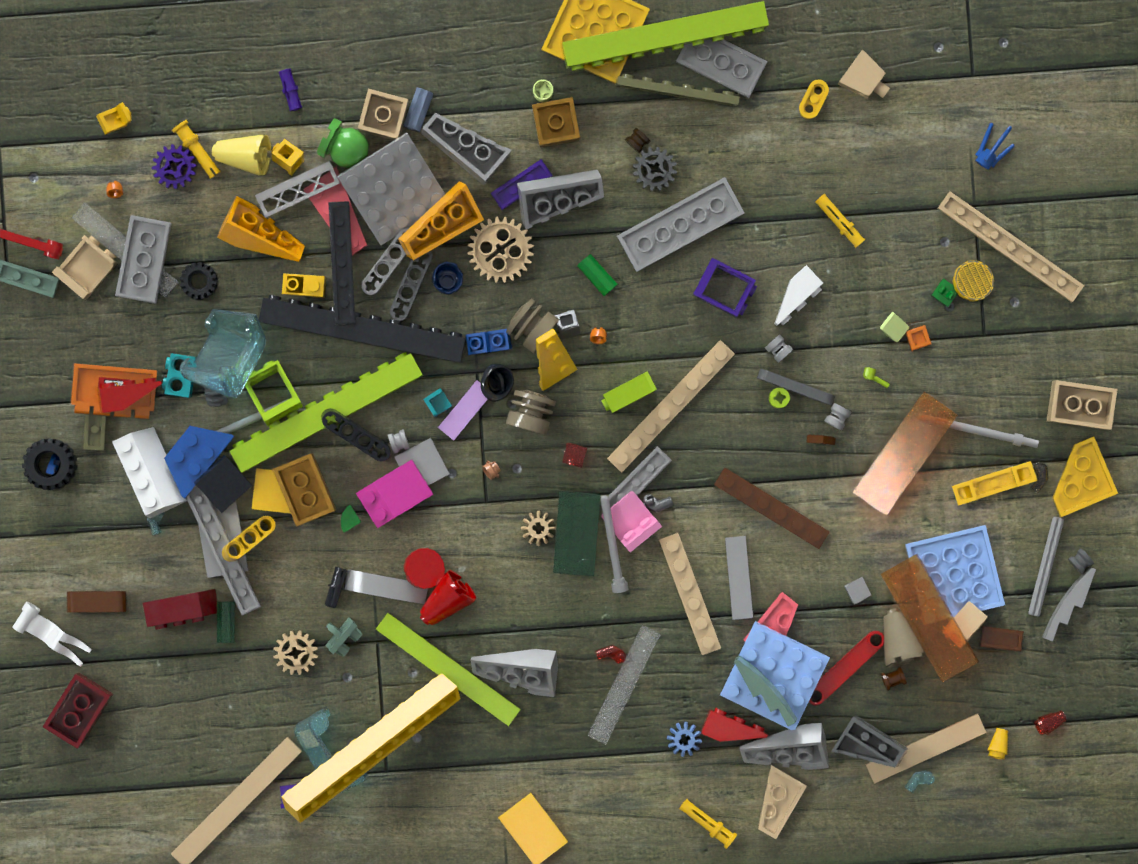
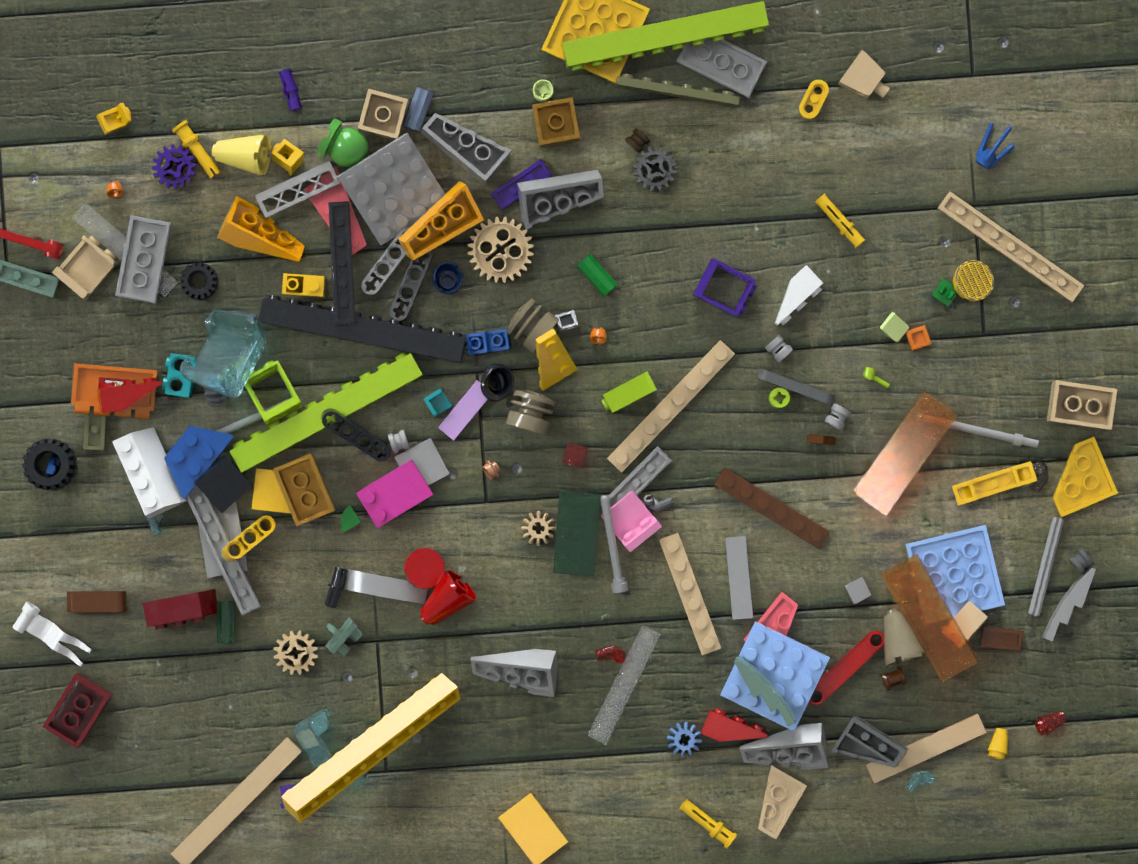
(441, 663): lime tile -> none
(680, 224): light grey plate -> none

